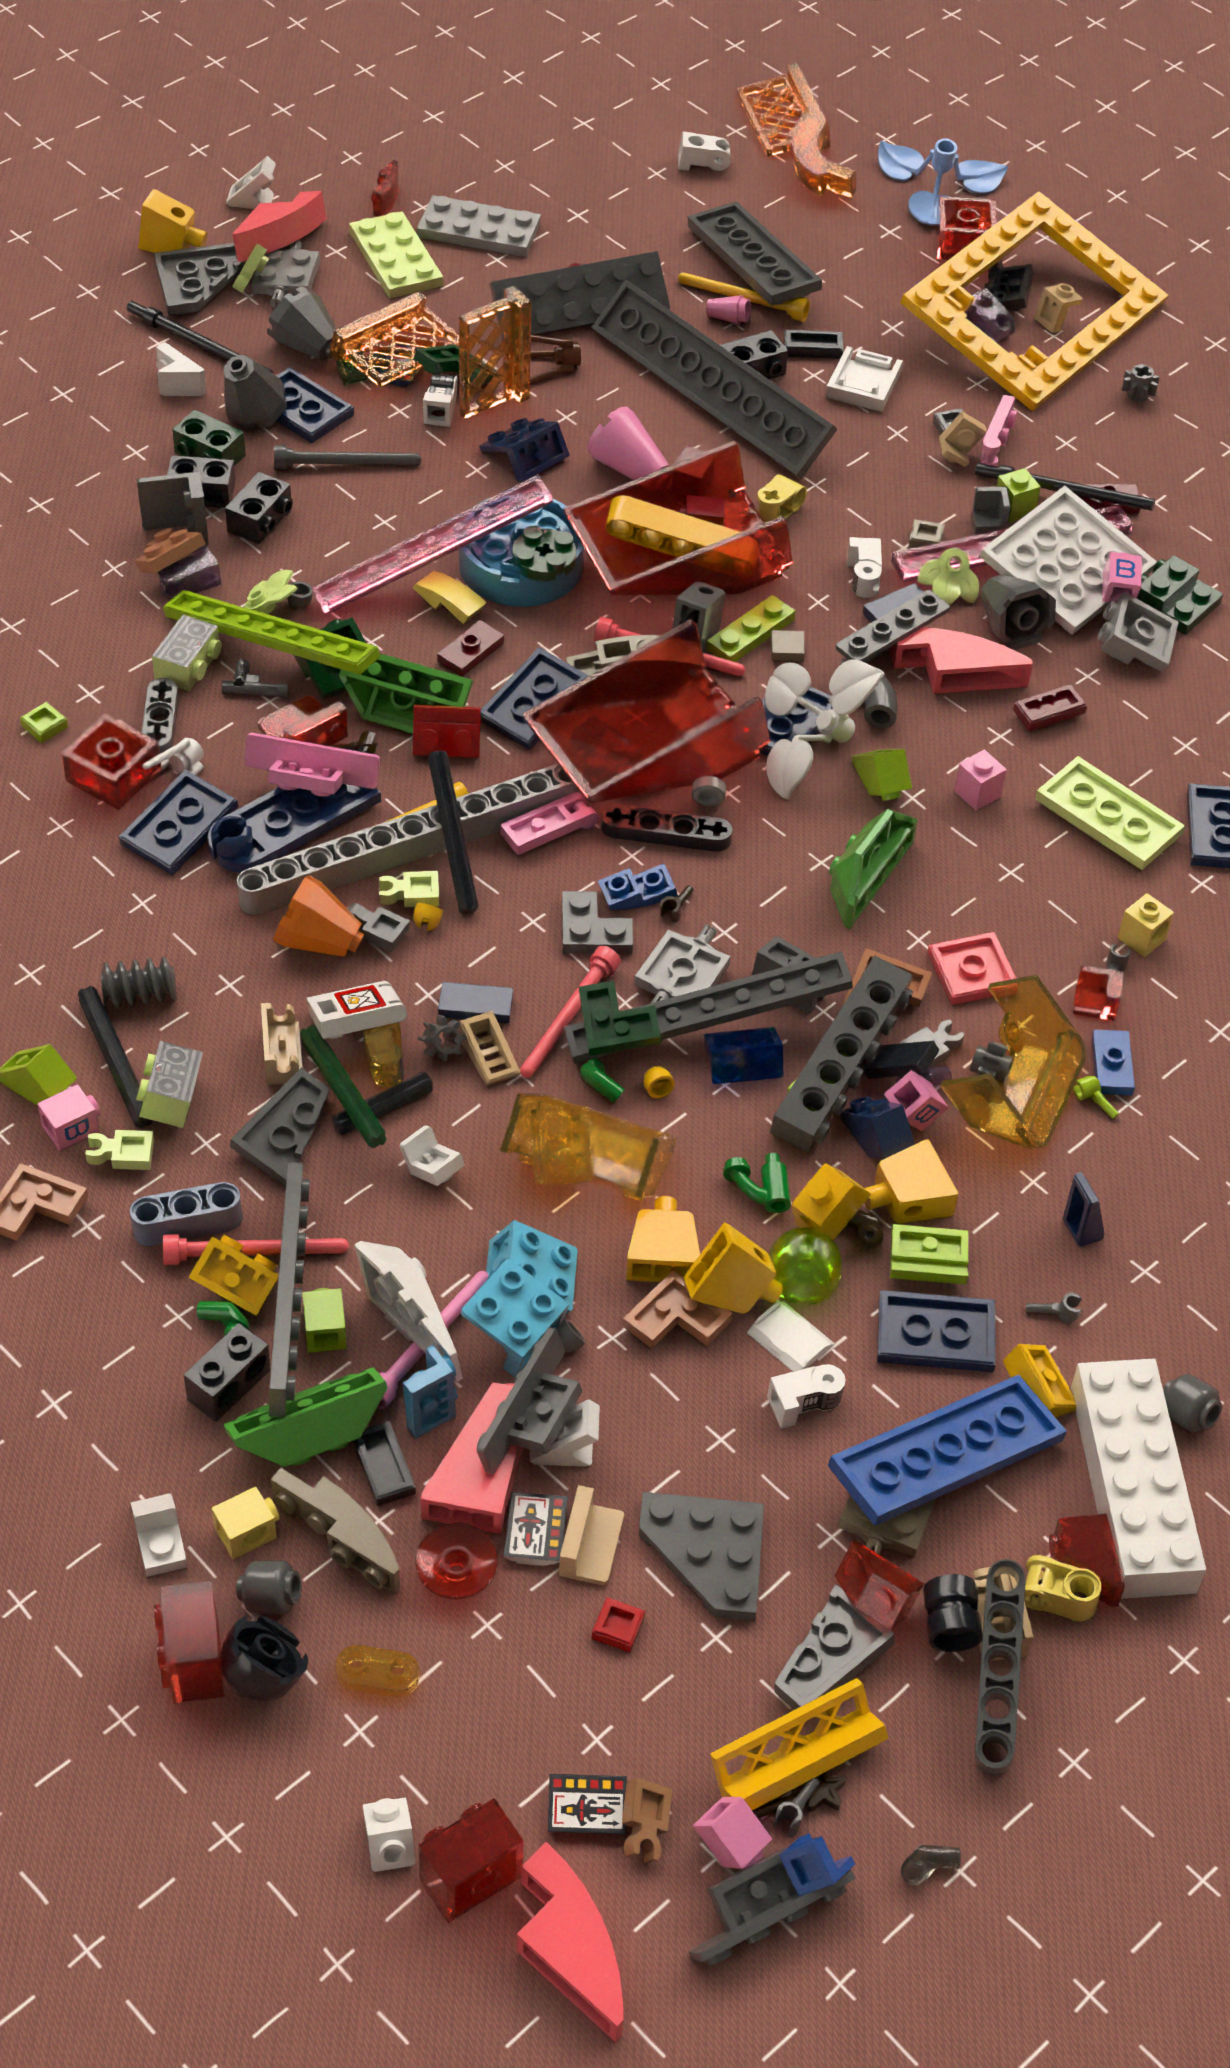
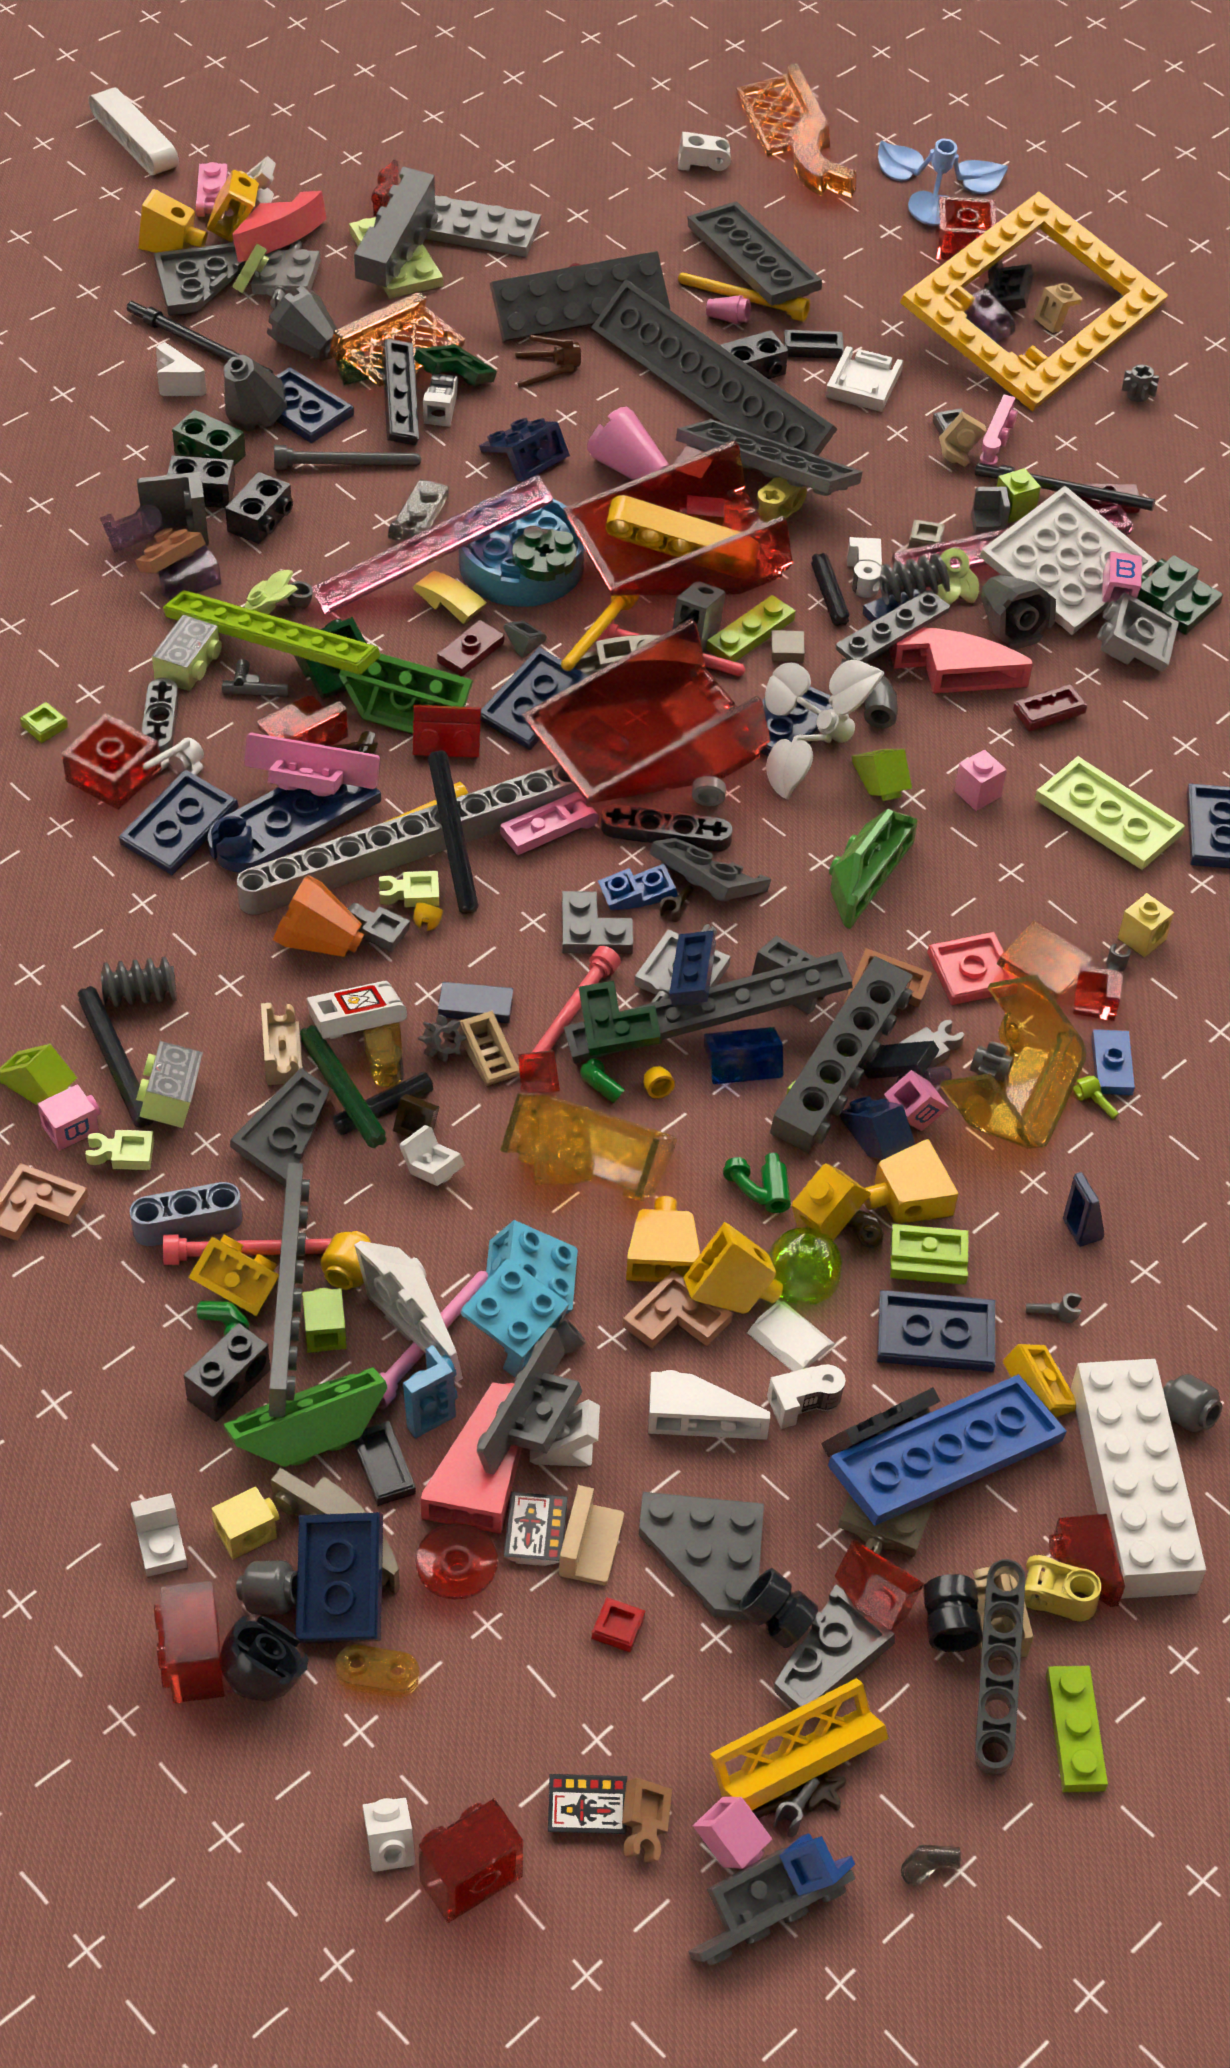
(133, 131): none -> white beam
(133, 528): none -> leg
(210, 181): none -> bright pink plate
(240, 195): none -> yellow torso
(339, 1578): none -> dark blue tile
(341, 1261): none -> yellow head
(397, 228): none -> wedge
(400, 391): none -> tile
(413, 1115): none -> dark brown tile
(419, 510): none -> clear smoke plate
(514, 350): clear orange fence -> none
(524, 637): none -> dark grey slope
(538, 1071): none -> clear red slope
(571, 1941): coral slope -> none
(618, 603): none -> yellow piece
(692, 968): none -> dark blue plate
(697, 1408): none -> white slope
(721, 879): none -> dark grey wing
(773, 457): none -> dark grey plate
(782, 1611): none -> black wheel
(830, 589): none -> black axle
(882, 1422): none -> black wing
(913, 577): none -> dark grey piece
(1046, 955): none -> clear orange tile
(1076, 1729): none -> lime plate

